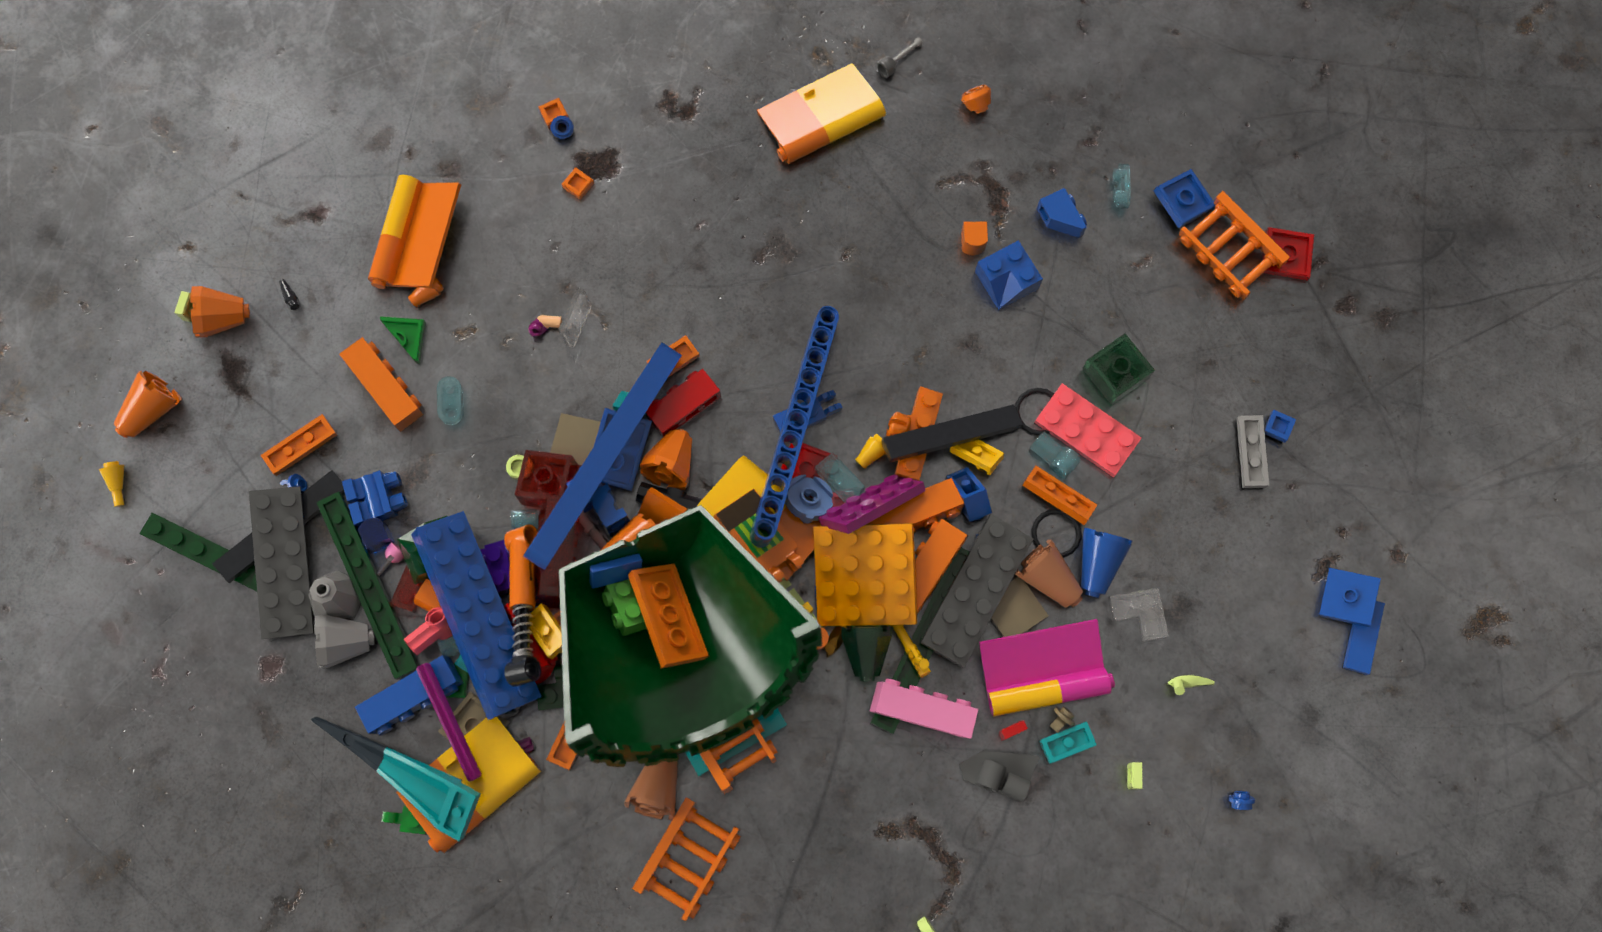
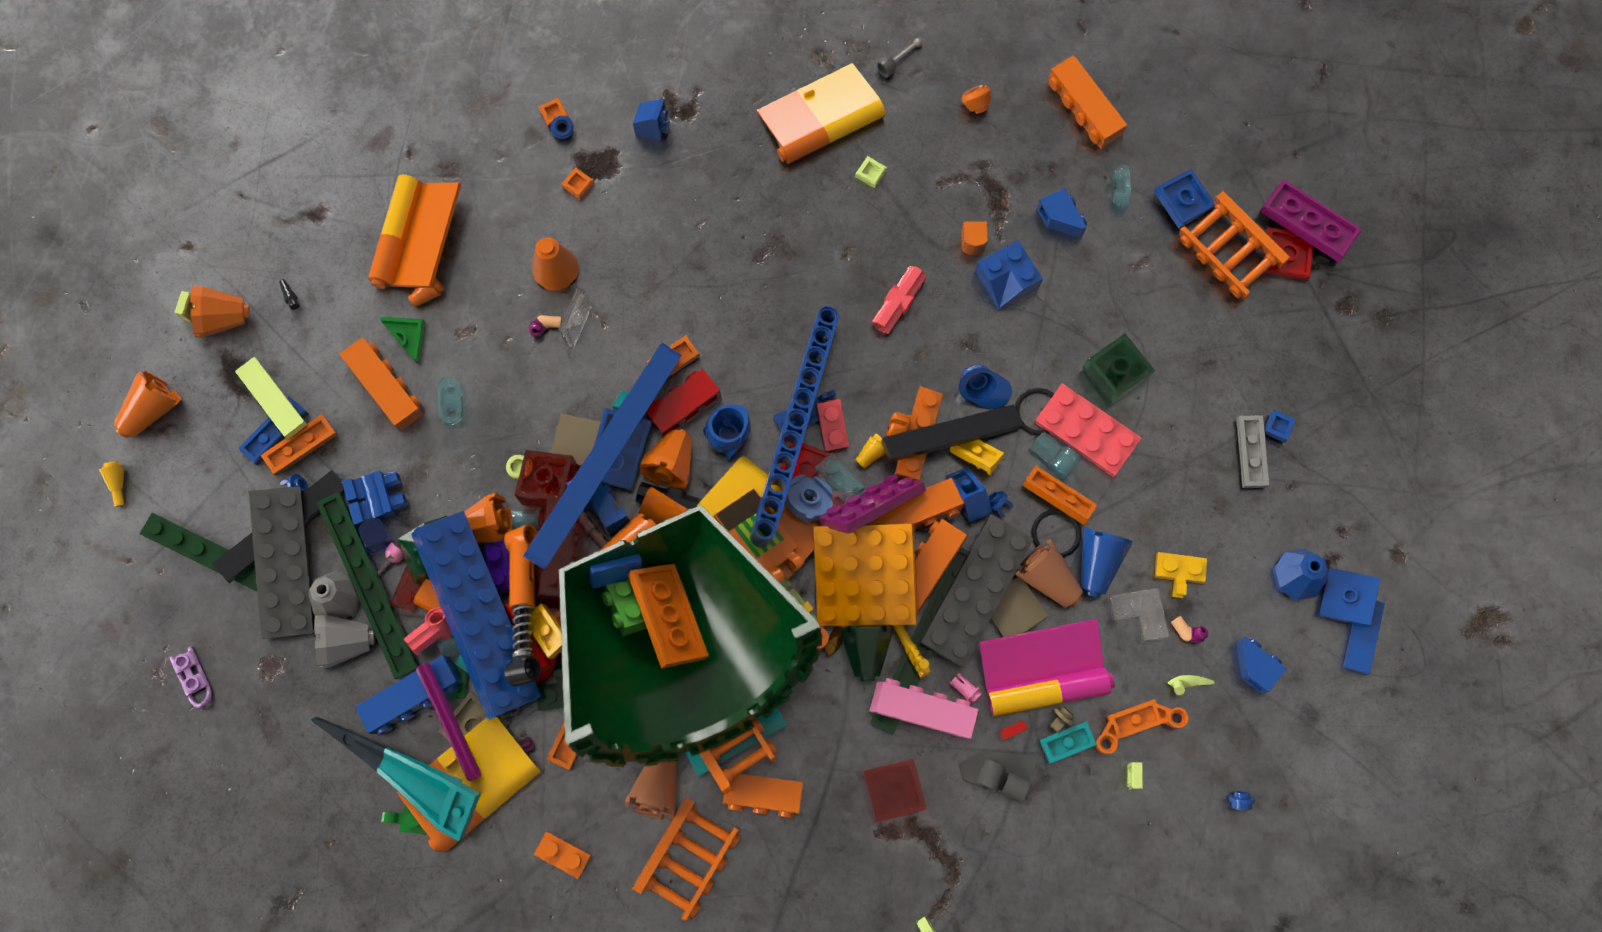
(192, 683): none -> lavender piece
(266, 437): none -> blue tile
(271, 398): none -> yellowish green tile
(489, 519): none -> orange cone
(554, 265): none -> orange cone
(562, 855): none -> orange plate
(652, 119): none -> blue slope
(728, 429): none -> blue helmet
(764, 795): none -> orange brick
(832, 424): none -> coral plate
(871, 172): none -> yellowish green tile
(894, 790): none -> clear red brick
(899, 299): none -> coral piece
(966, 688): none -> bright pink pin
(984, 387): none -> blue piece
(996, 501): none -> blue plate
(1086, 102): none -> orange brick
(1136, 720): none -> orange plate
(1181, 570): none -> yellow plate
(1189, 634): none -> arm
(1257, 666): none -> blue slope
(1300, 574): none -> blue cone
(1311, 220): none -> magenta tile

